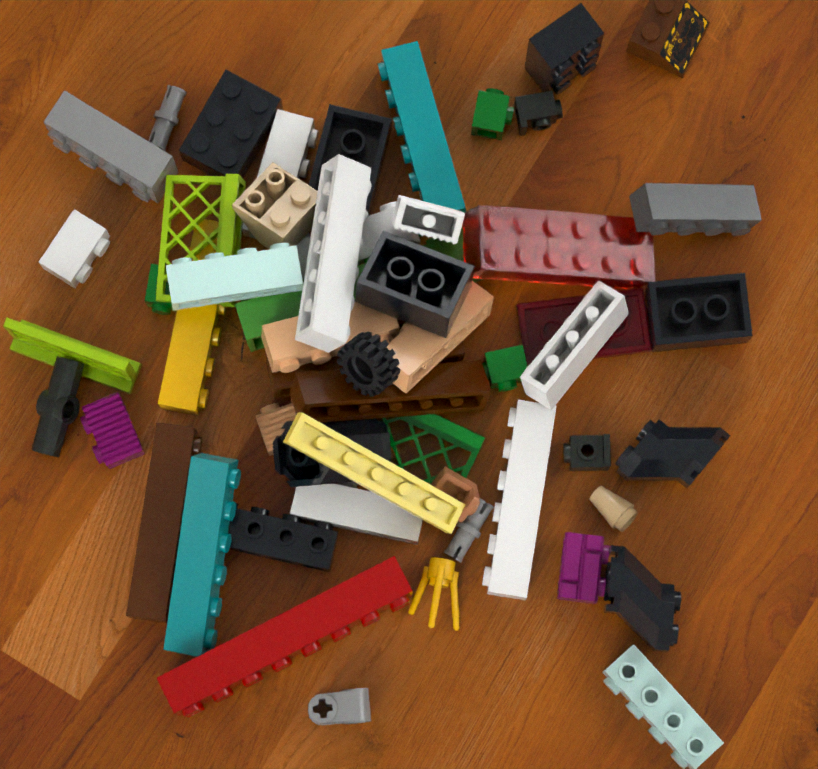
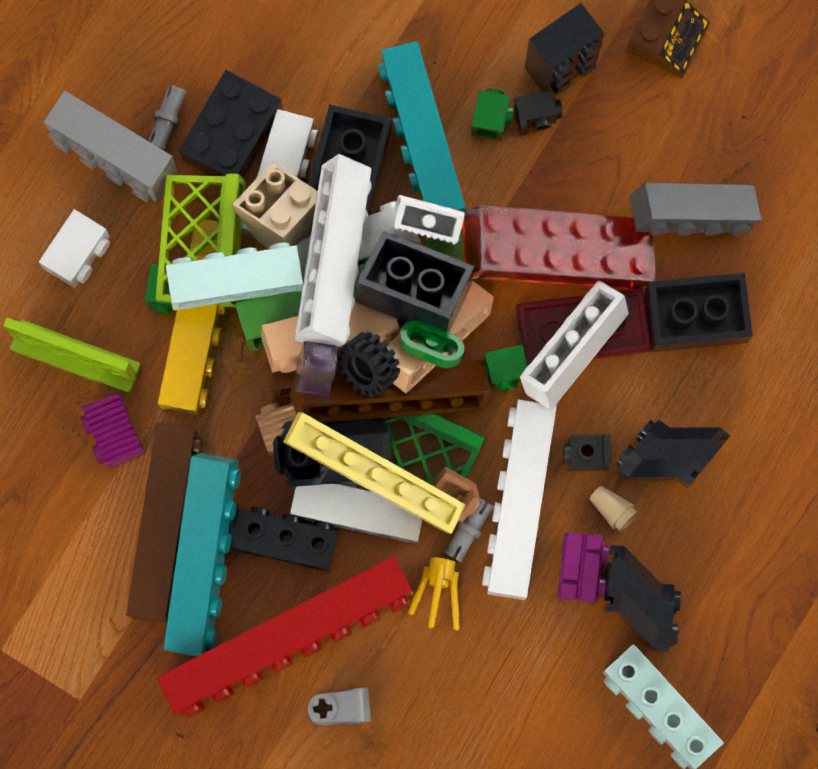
(57, 406): pearl dark grey piece -> none
(316, 368): none -> brick
(432, 344): none -> green plate

